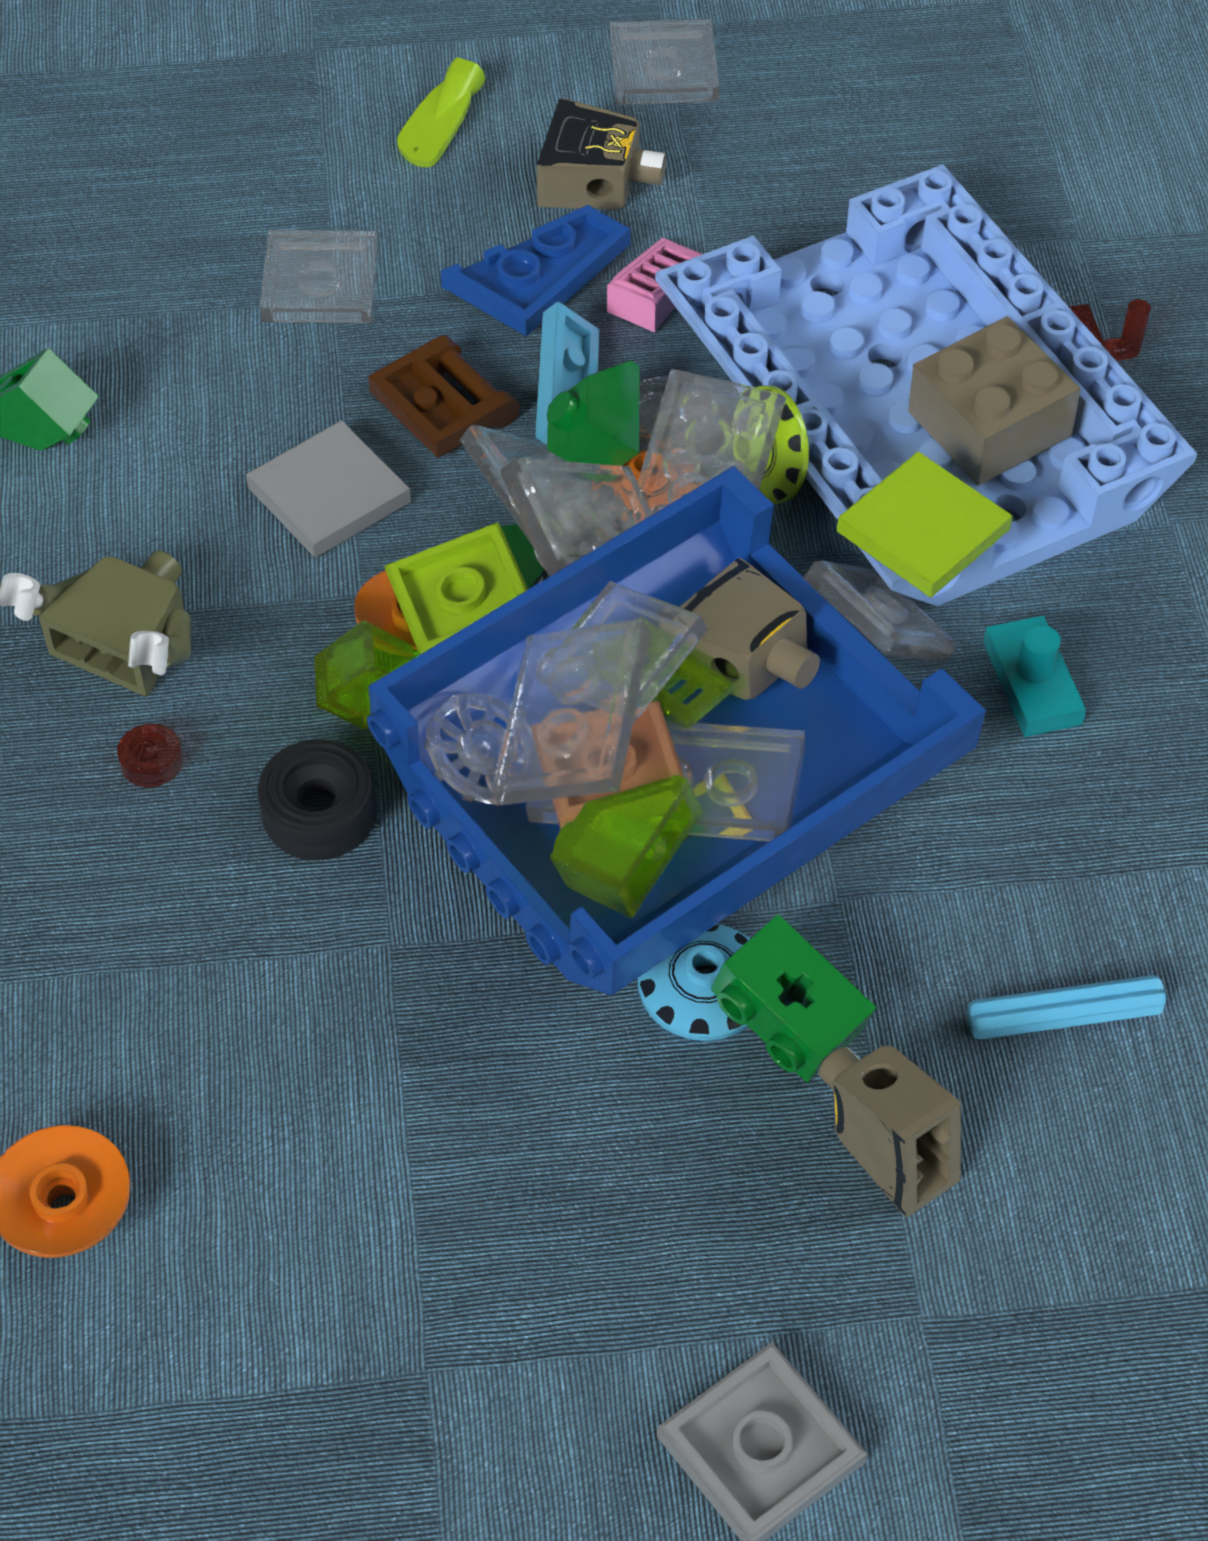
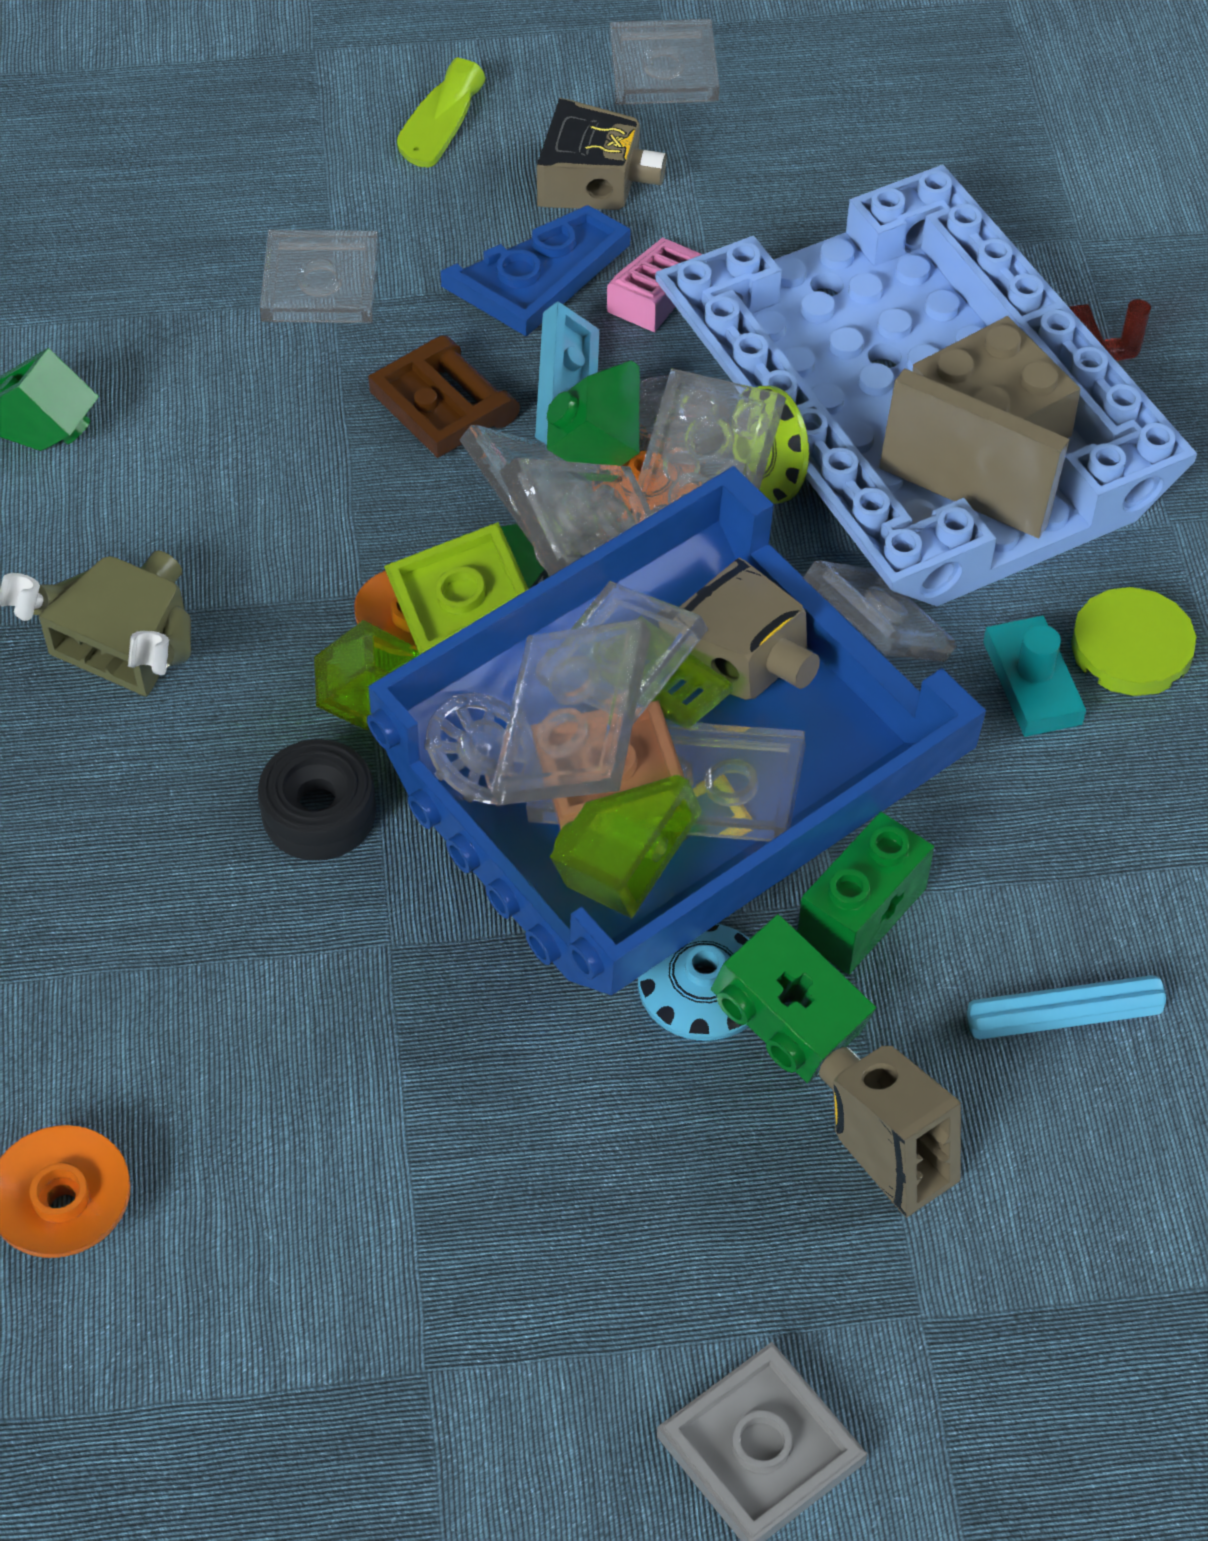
(150, 755): clear red tile -> none
(328, 488): light grey tile -> none
(865, 892): none -> green brick
(924, 524): lime tile -> none
(973, 452): none -> dark tan tile
(1133, 641): none -> lime tile

